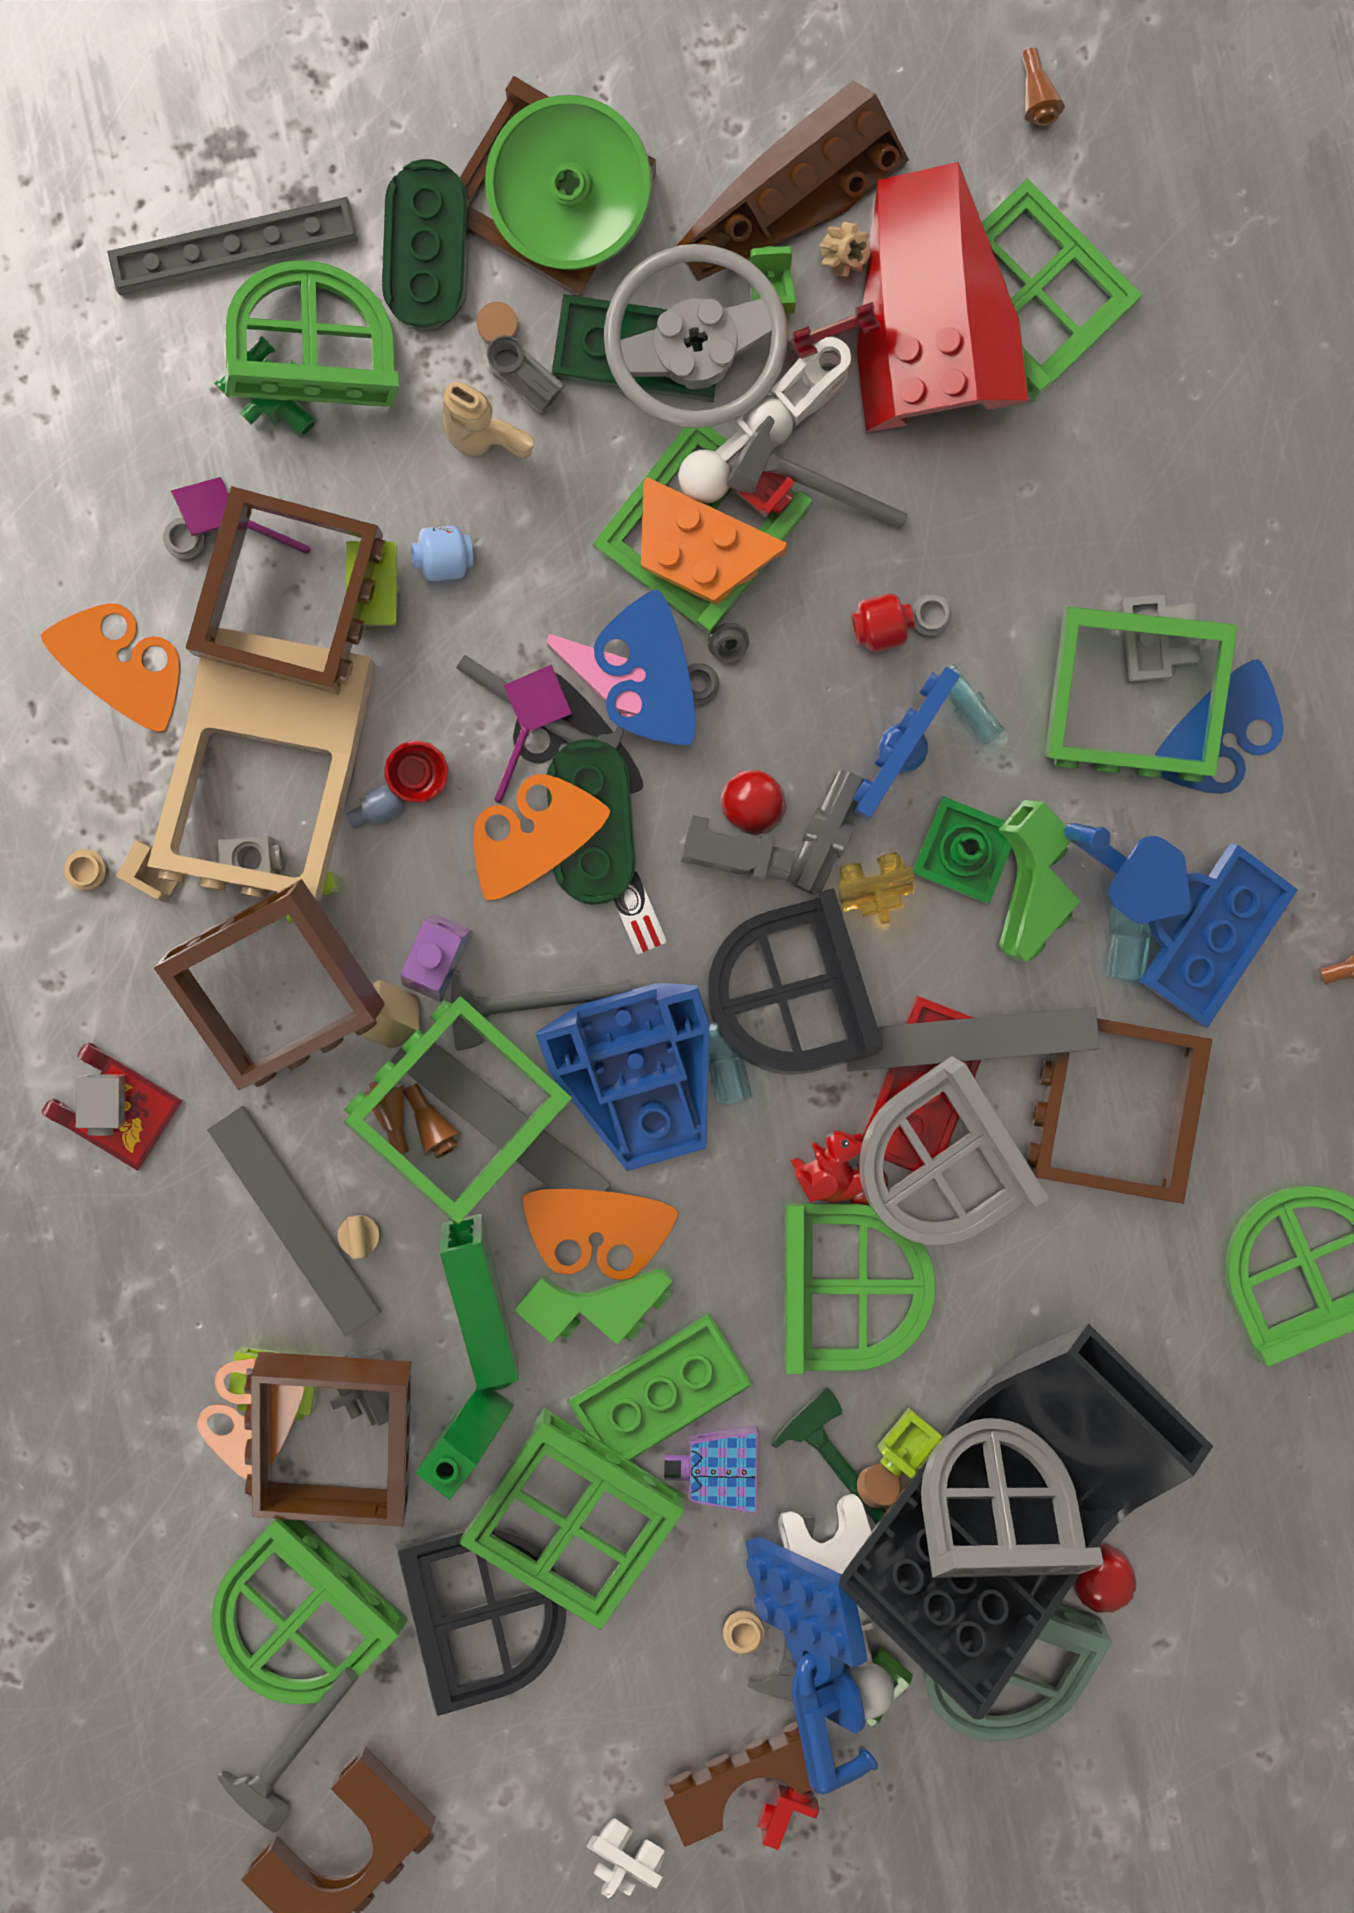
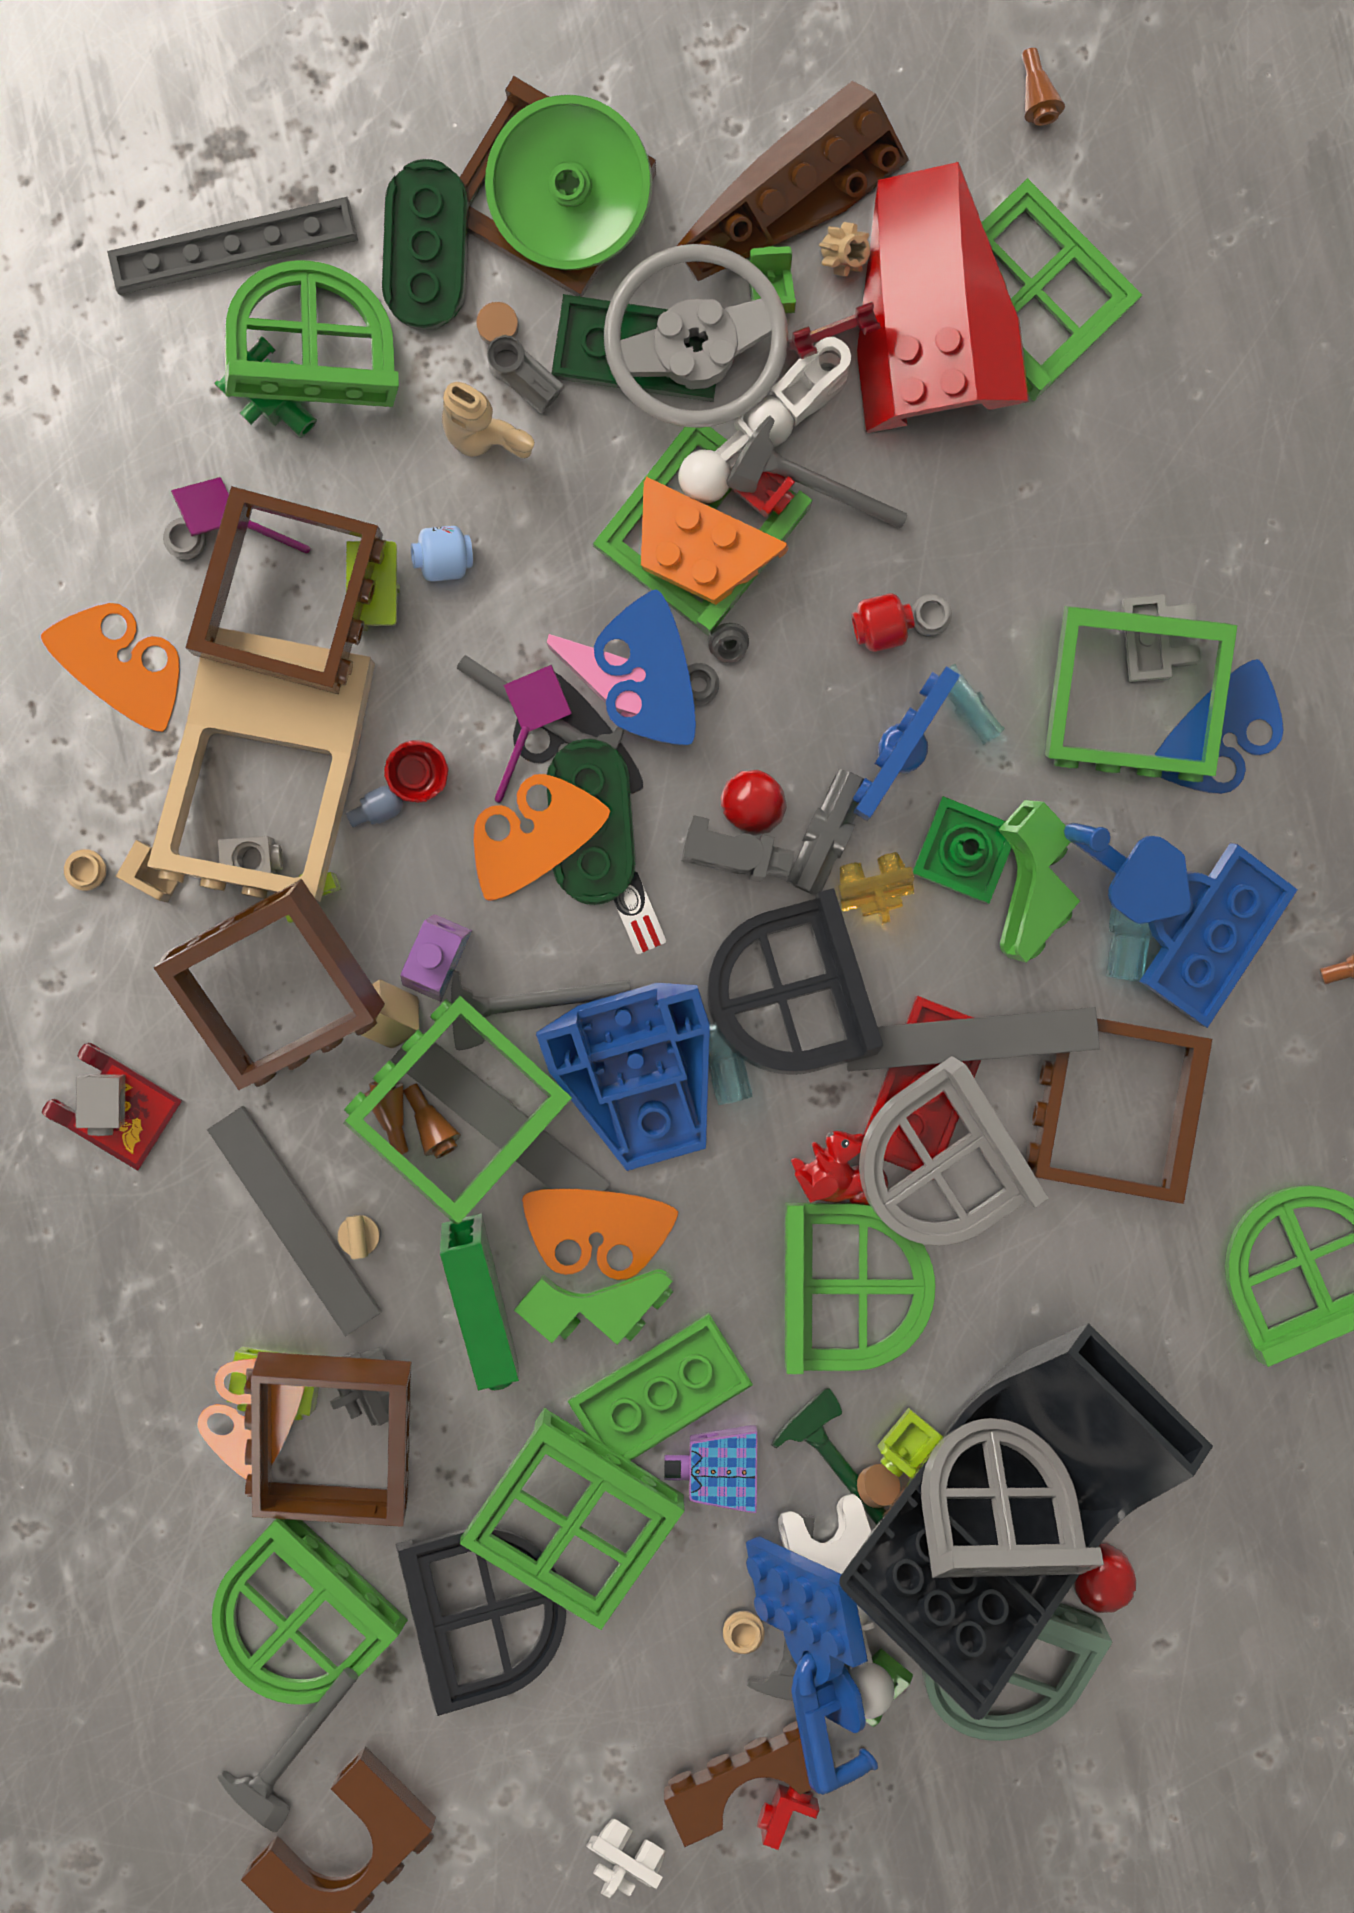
(464, 1441): green slope -> none

